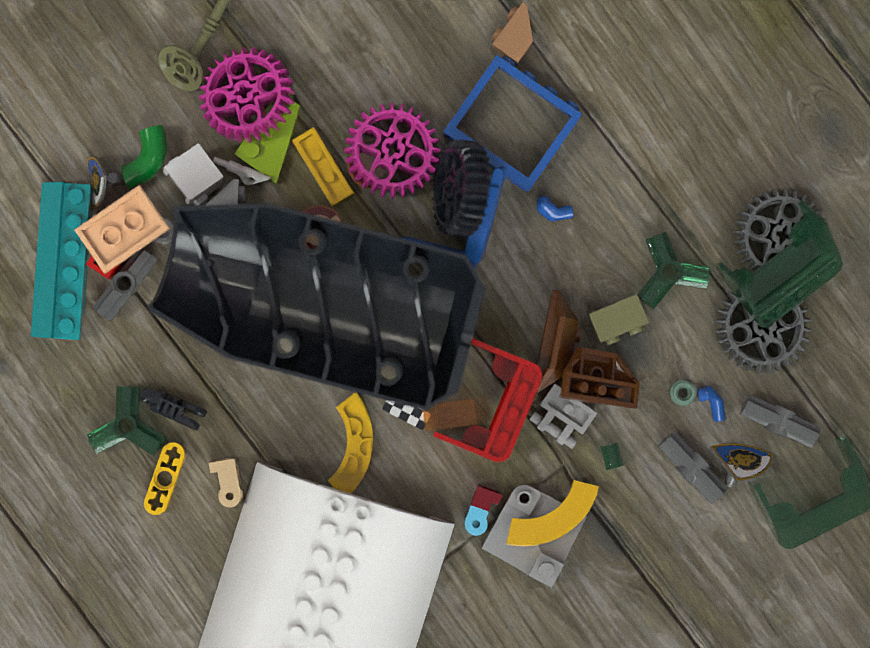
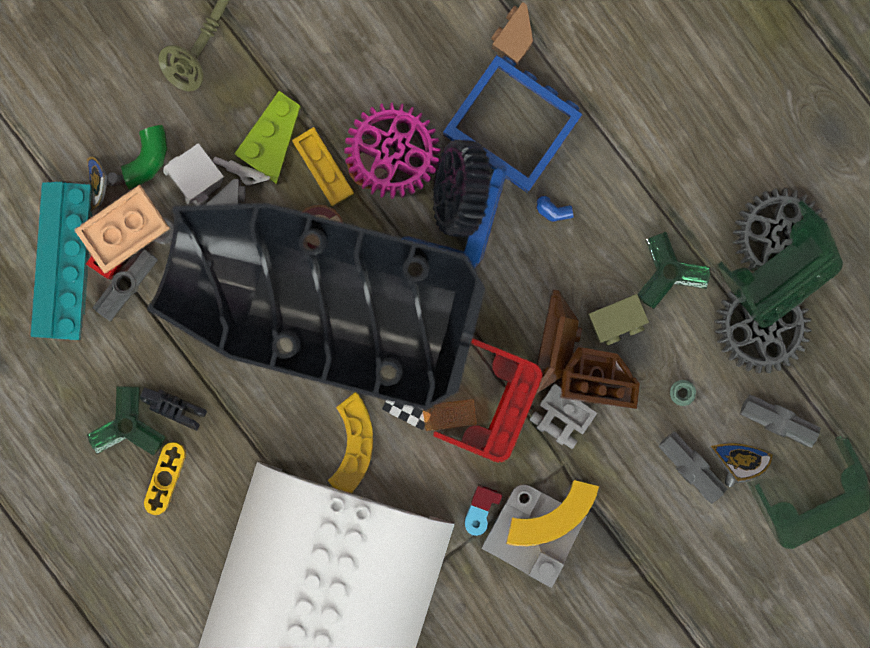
(229, 479): tan leg -> none
(238, 91): dark pink gear -> none
(611, 456): clear green hinge -> none
(716, 402): blue arm -> none

